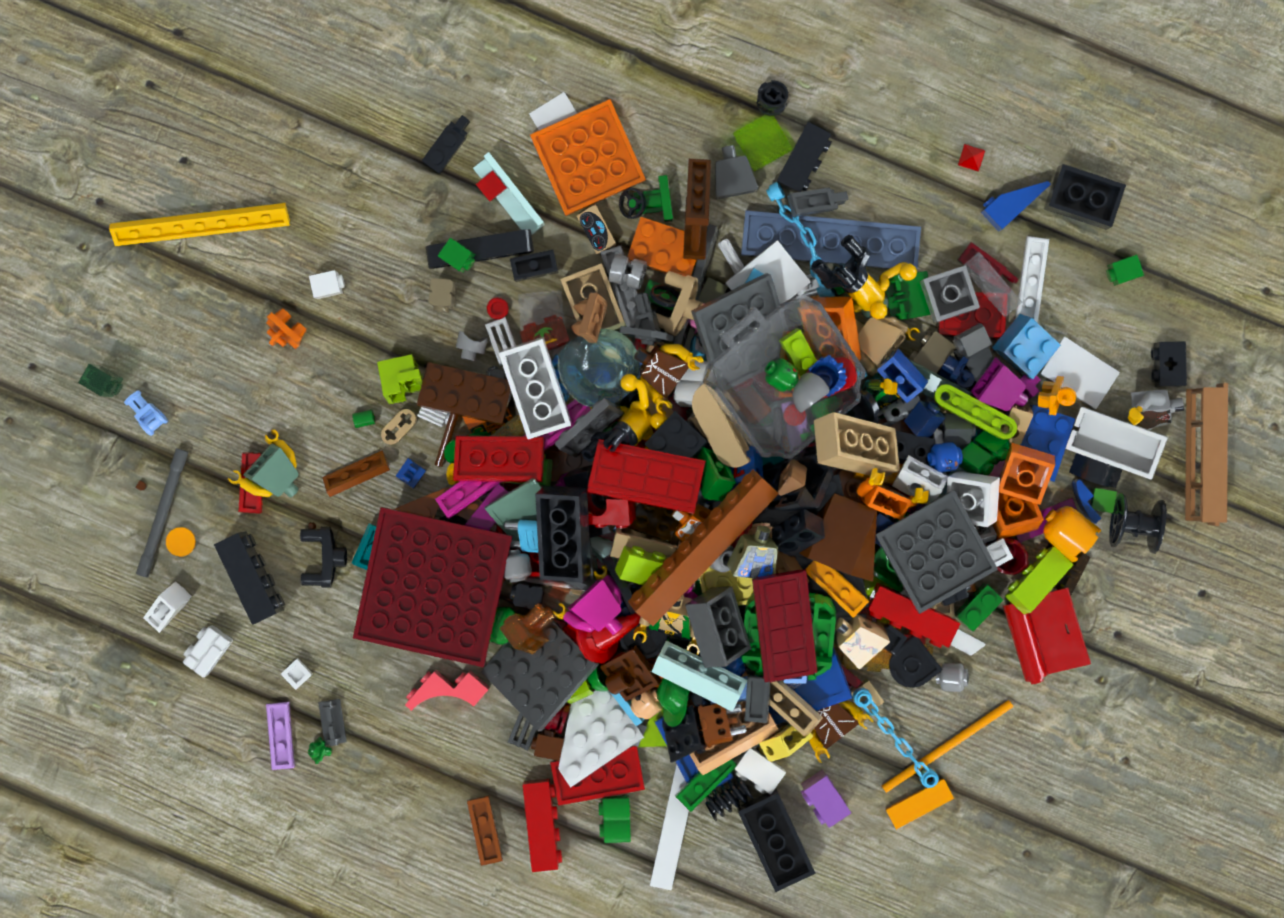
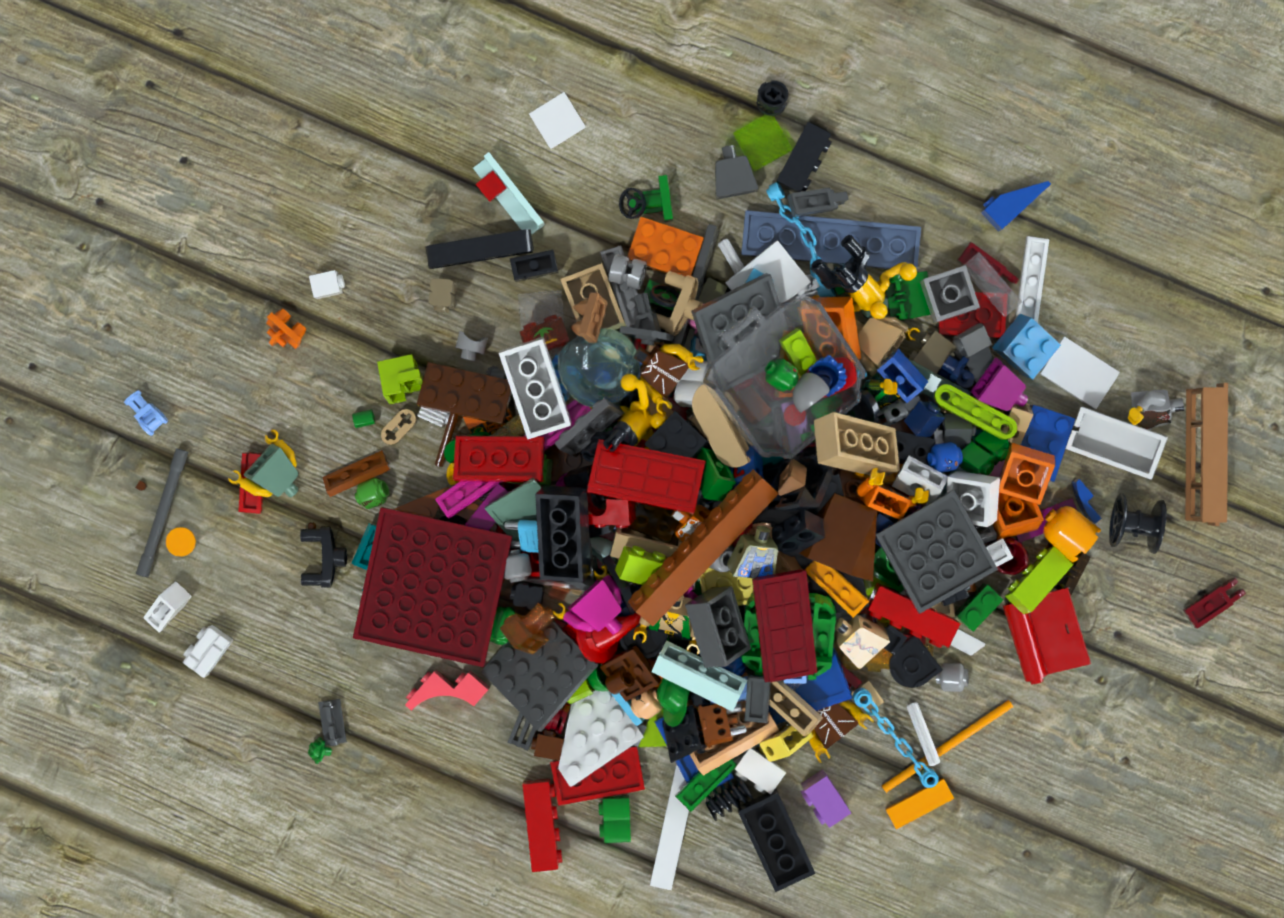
(101, 381): clear green brick -> none
(199, 224): yellow plate -> none
(249, 577): black brick -> none
(280, 735): lavender tile -> none
(296, 673): white plate -> none
(372, 493): none -> bright green head
(411, 473): blue tile -> none
(447, 145): black hinge -> none
(457, 255): green brick -> none
(485, 830): dark orange plate -> none
(496, 324): white tile -> none
(497, 308): red tile -> none
(588, 157): orange plate -> none
(596, 229): slope -> none
(697, 209): reddish brown fence -> none
(923, 734): none -> white axle
(971, 157): red slope -> none
(1031, 389): magenta tile -> none
(1053, 395): light orange hips -> none
(1084, 196): black brick -> none
(1095, 471): black brick -> none
(1103, 500): bright green tile -> none
(1124, 270): green brick -> none
(1173, 353): black brick -> none
(1212, 603): none -> dark red hinge

